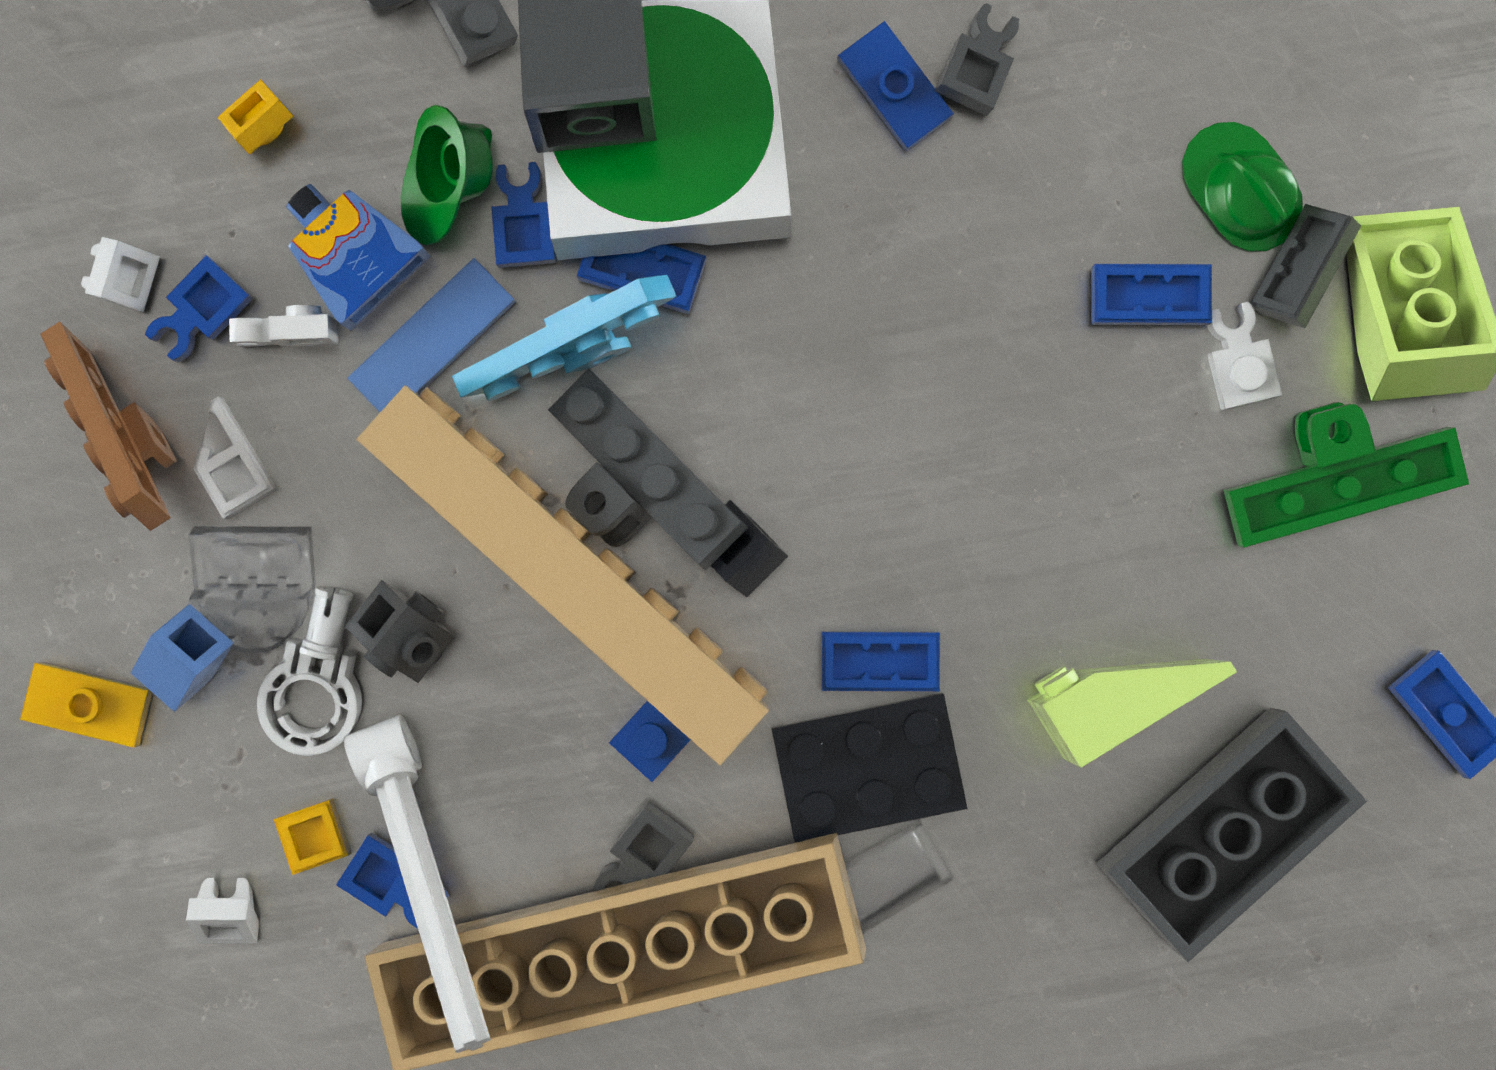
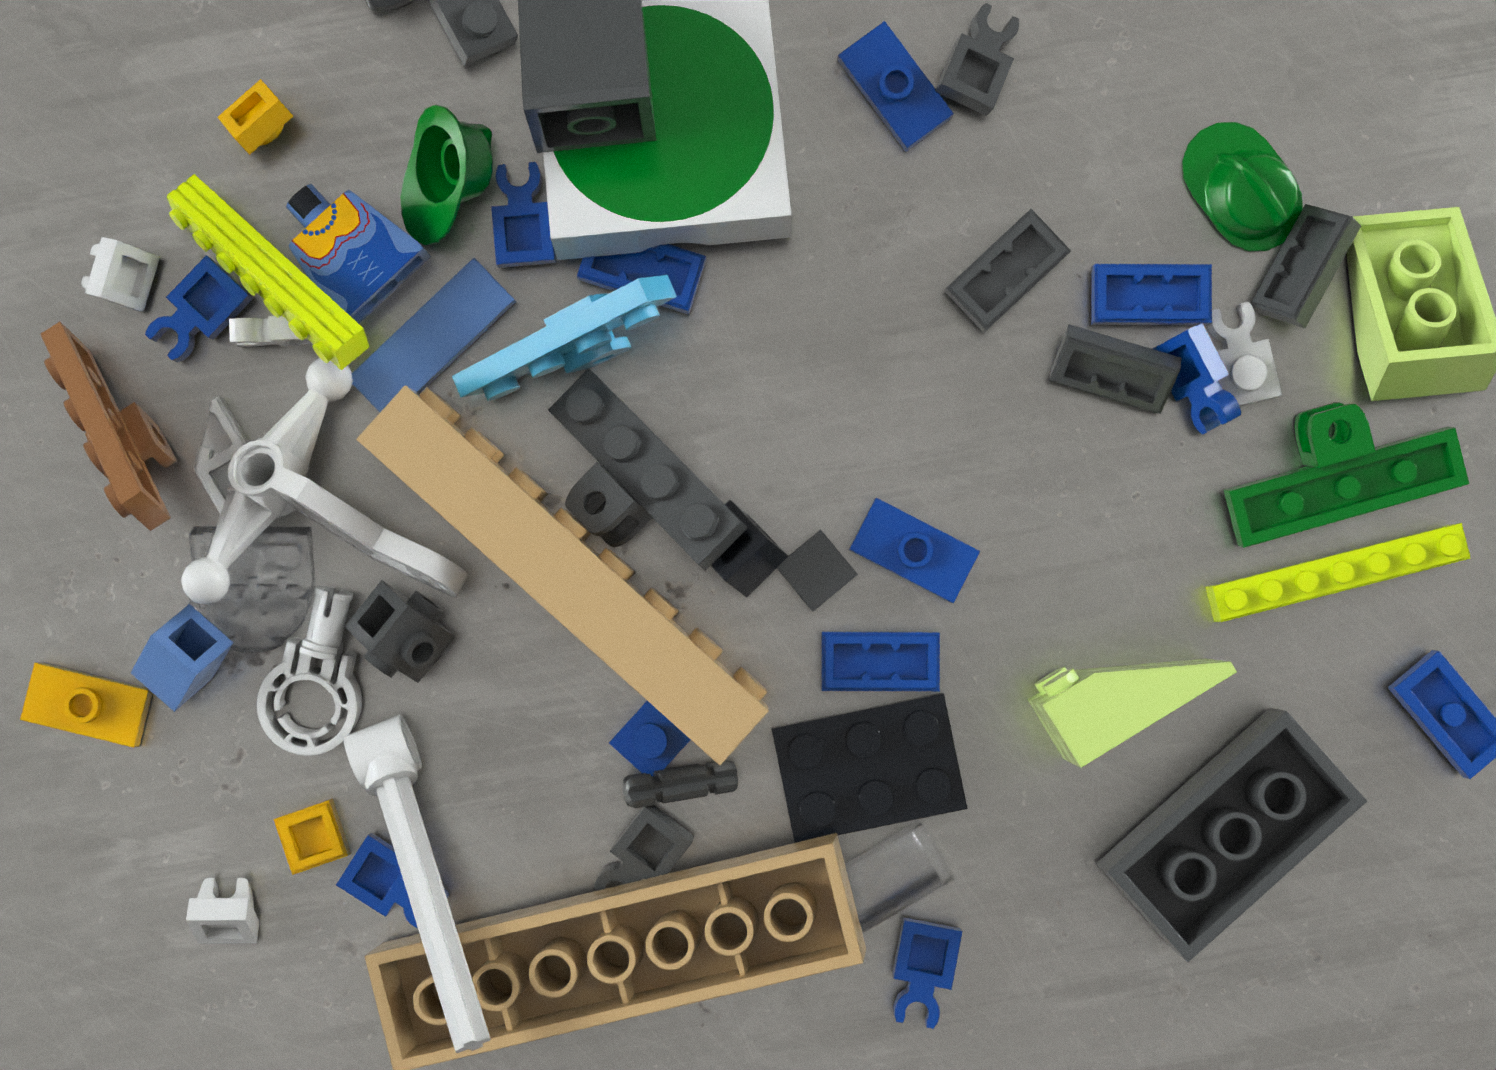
(256, 504): none -> white piece
(267, 272): none -> neon yellow piece
(679, 783): none -> dark grey axle
(816, 570): none -> dark grey tile
(914, 550): none -> blue plate
(925, 960): none -> blue plate
(1007, 270): none -> dark grey plate
(1115, 368): none -> dark grey plate
(1199, 379): none -> blue plate
(1338, 572): none -> neon yellow piece

